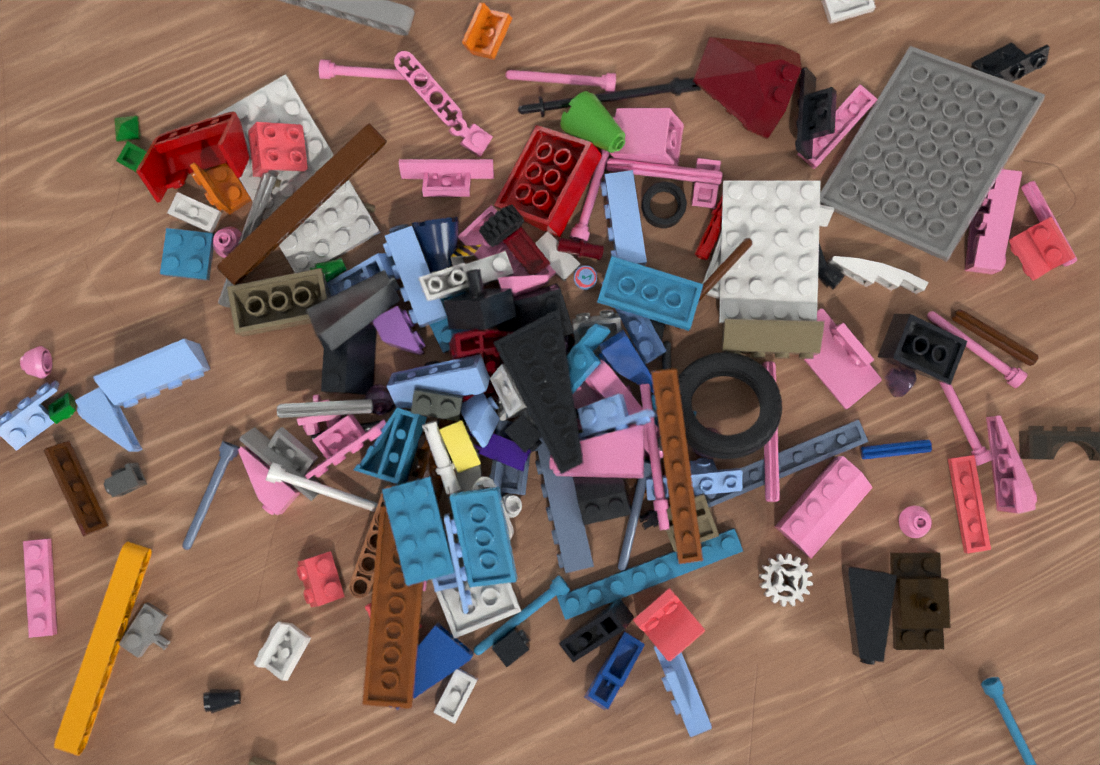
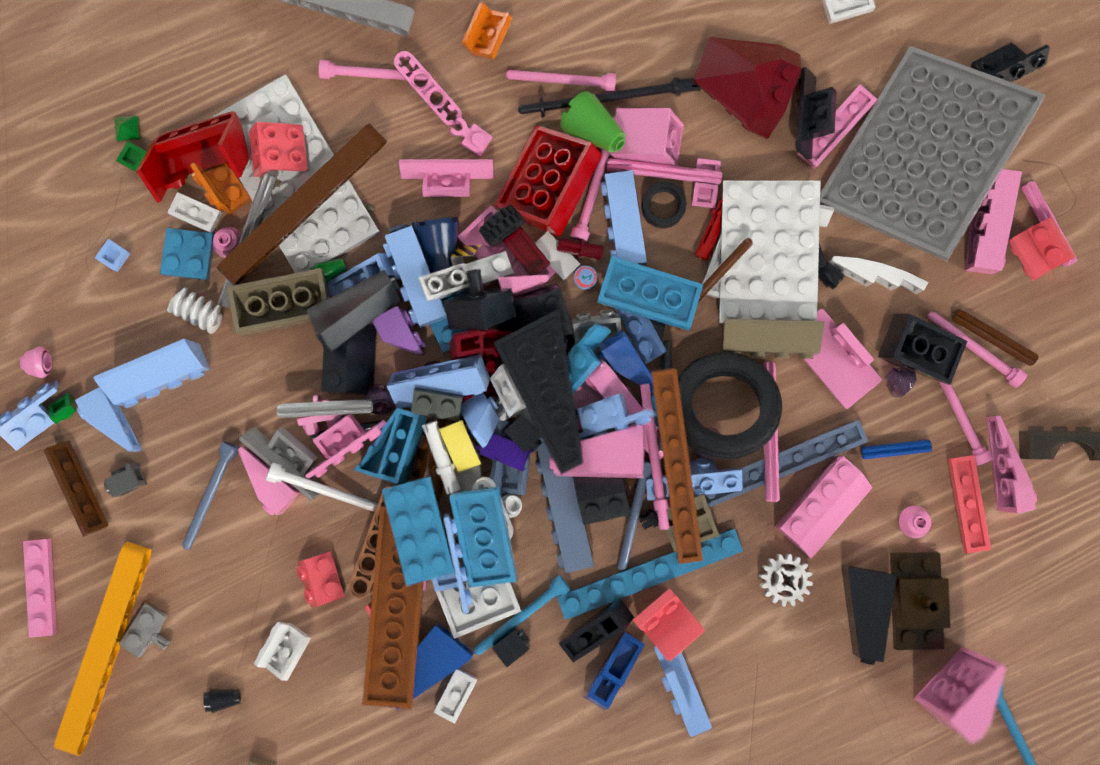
(112, 255): none -> light blue plate
(196, 311): none -> white piece
(964, 693): none -> bright pink slope

